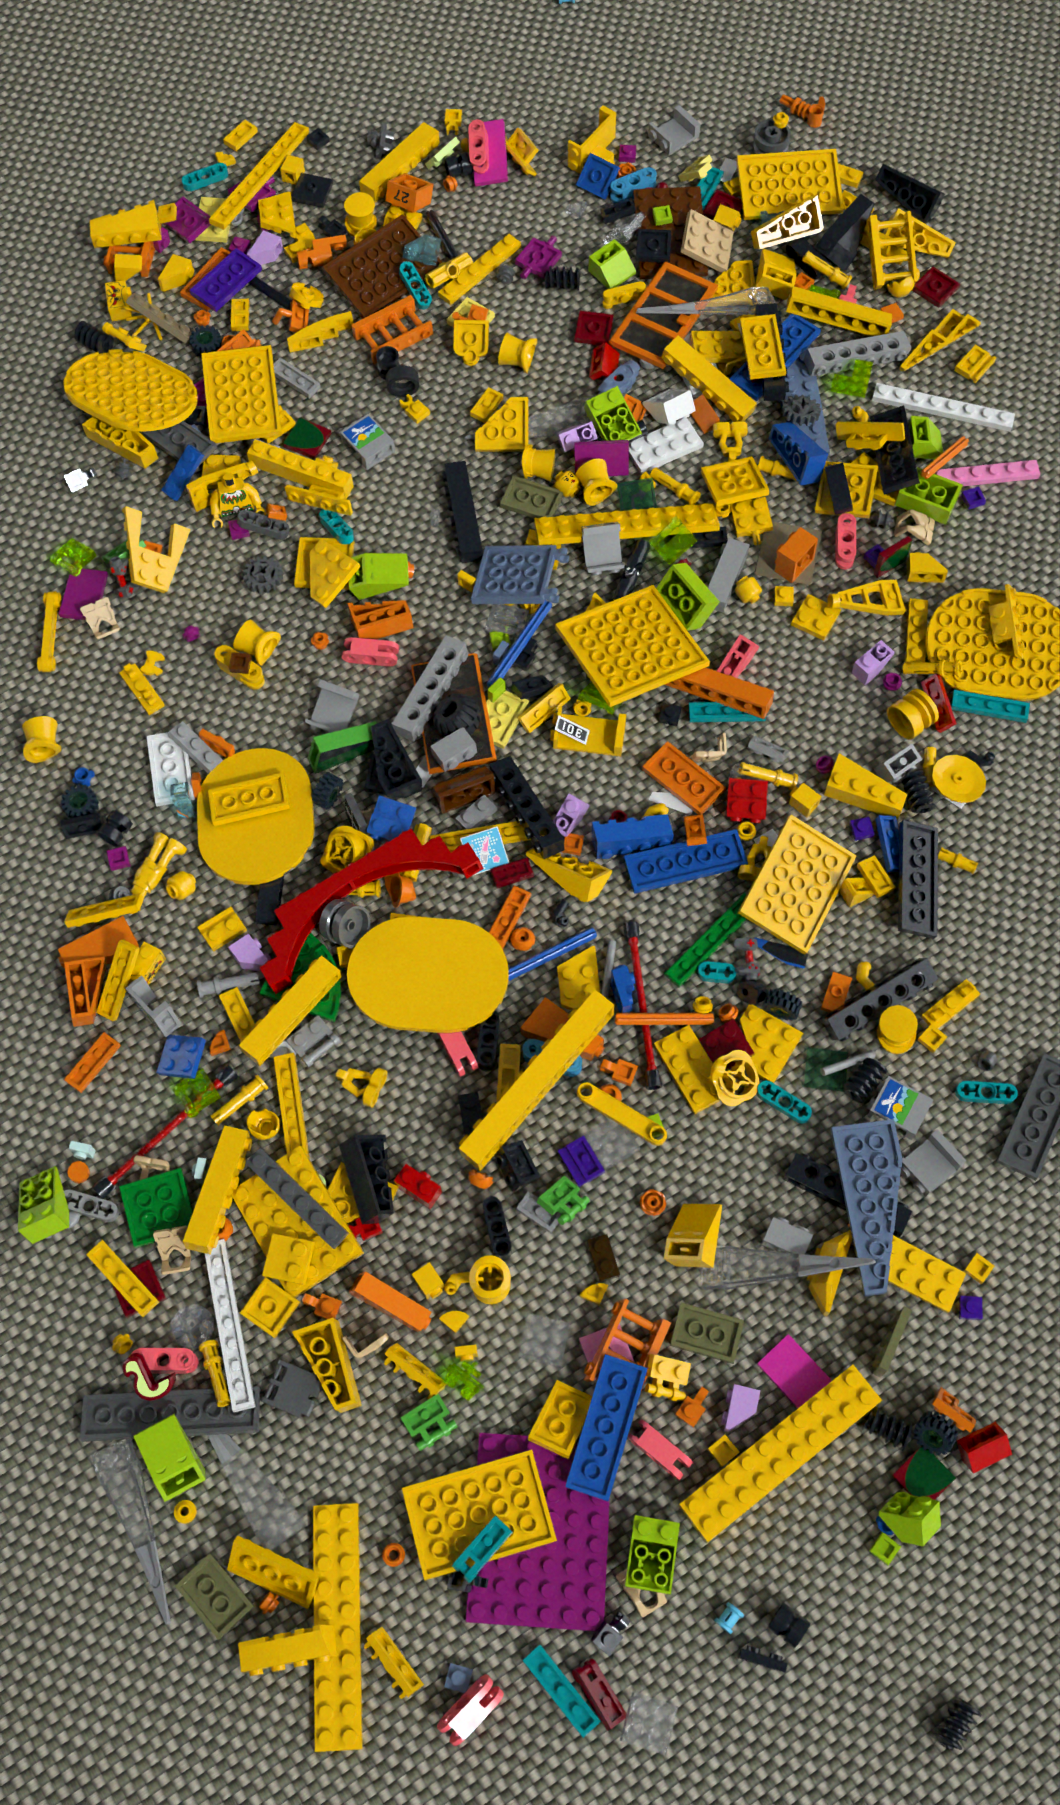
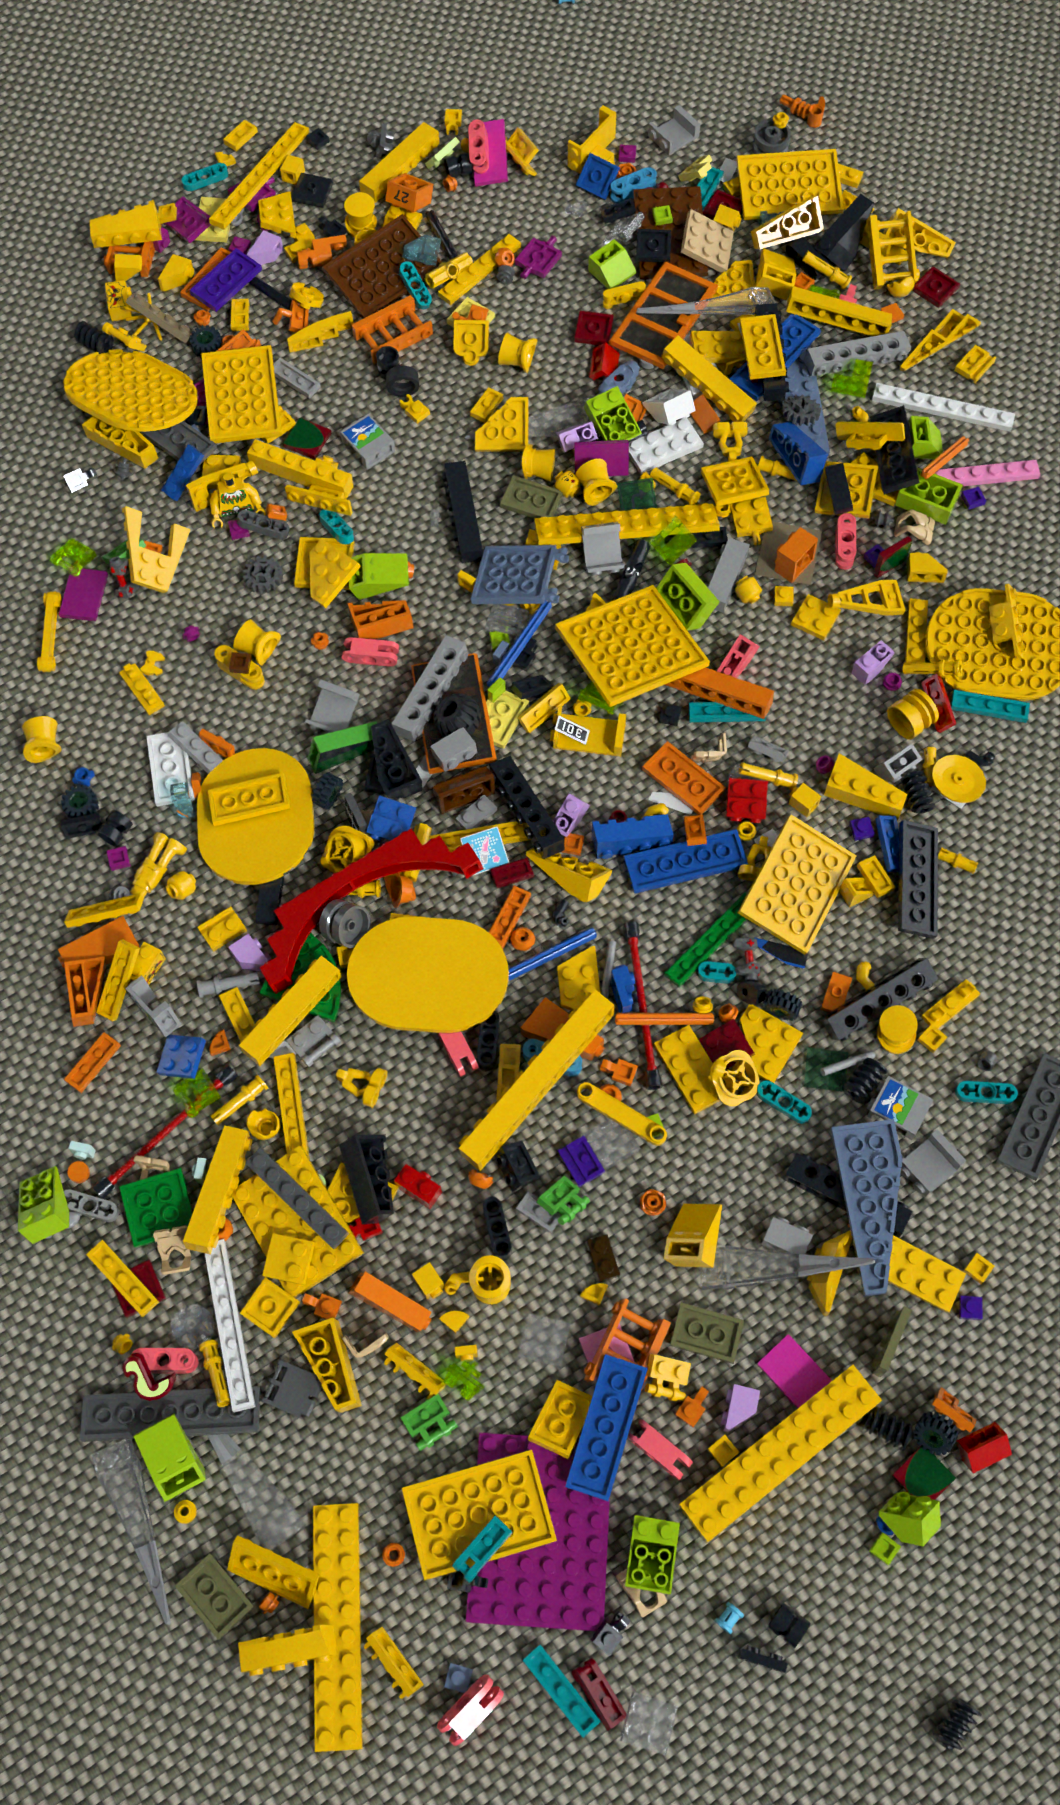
(100, 611): tan piece -> none
(470, 1111): black plate -> none
(500, 257): none -> orange plate
(562, 277): black piece -> none
(913, 194): black wedge -> none

